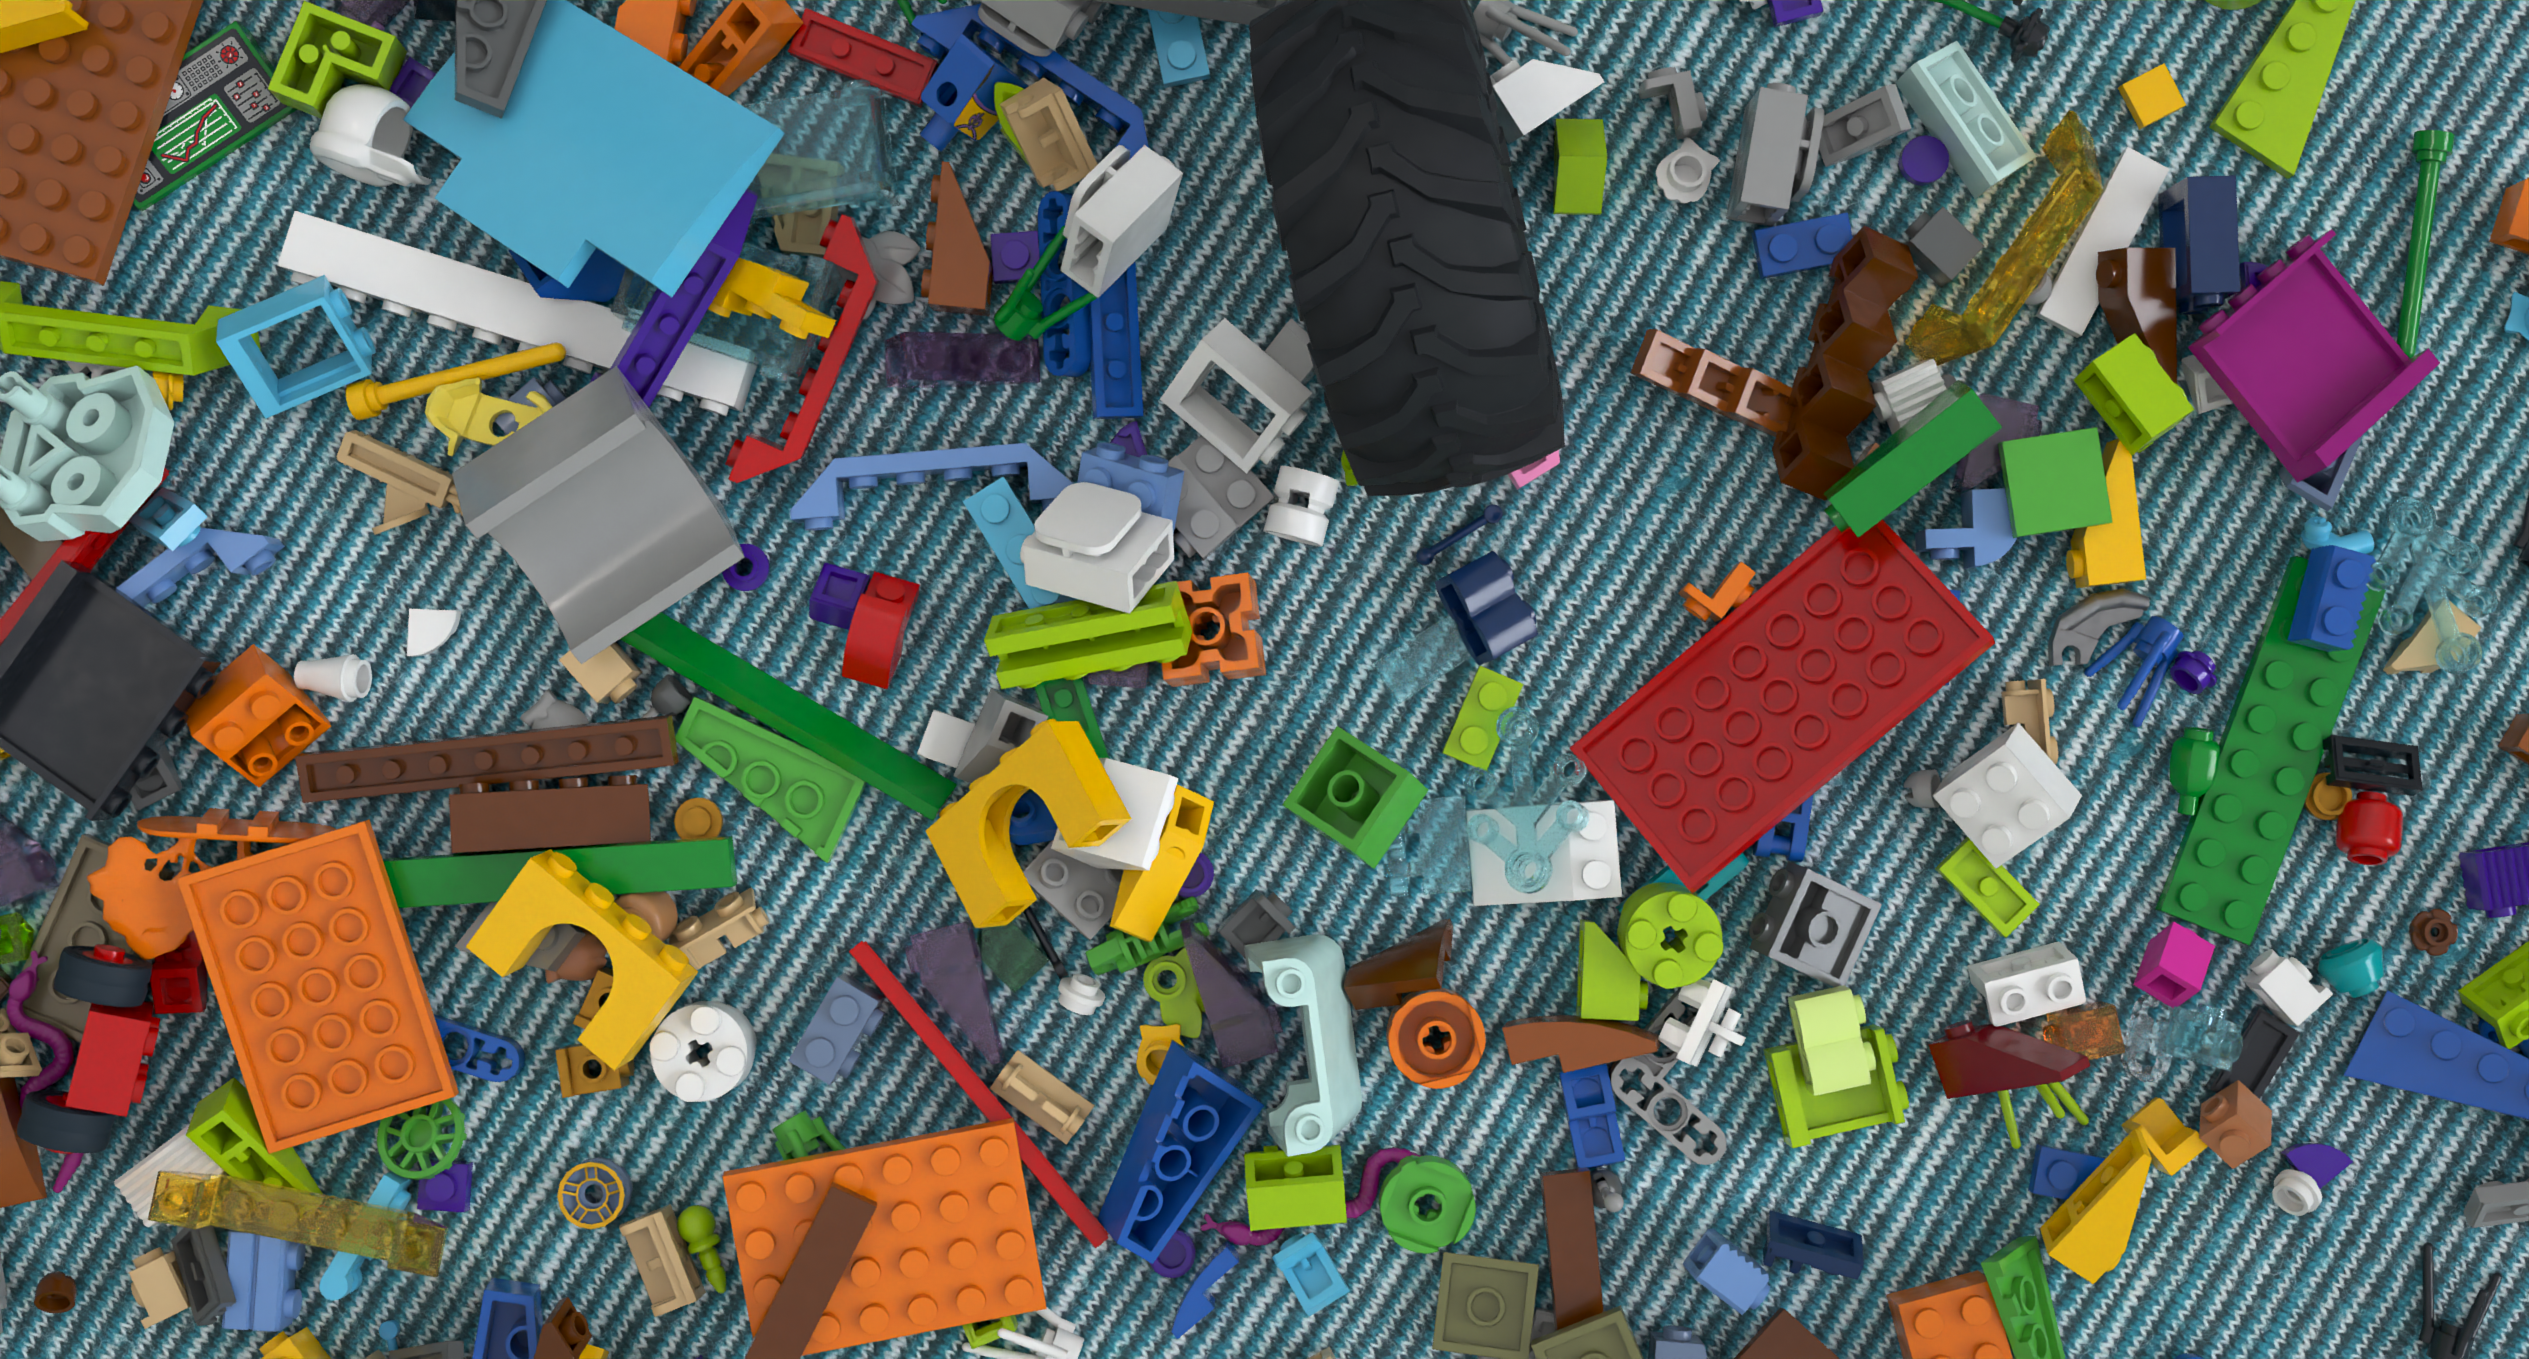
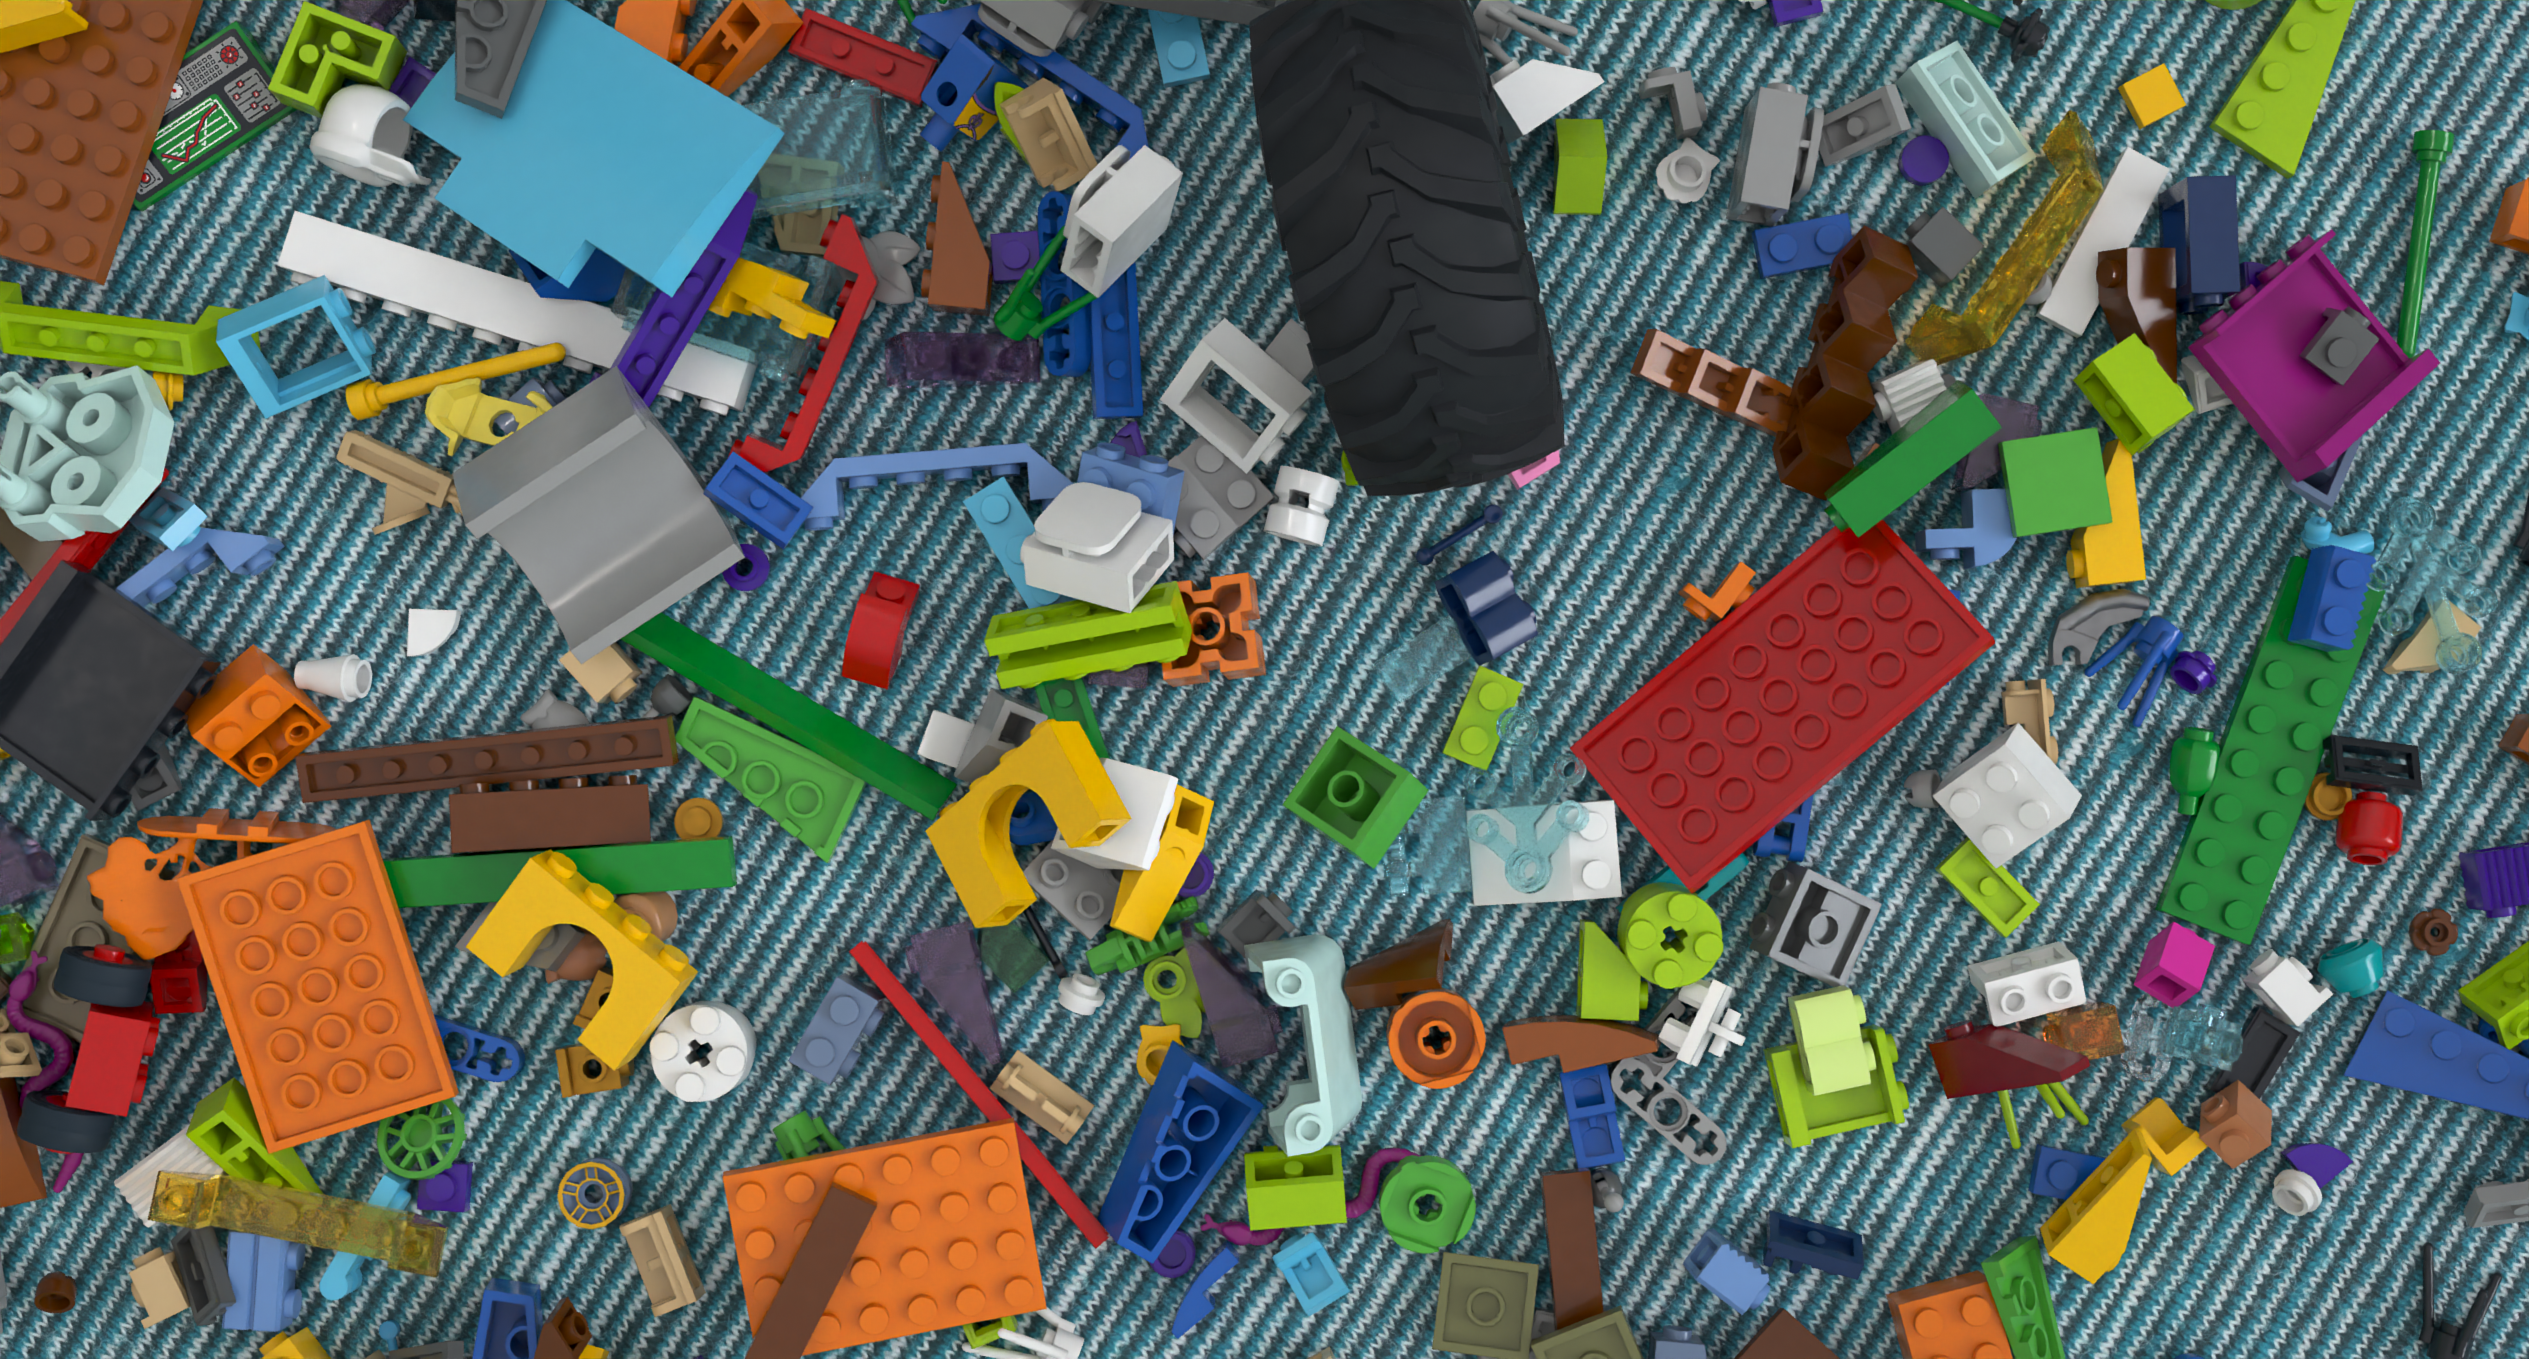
(697, 1227): lime bar -> none
(732, 916): tan hinge -> none
(758, 500): none -> blue plate
(837, 595): dark purple slope -> none
(2340, 344): none -> dark grey bracket

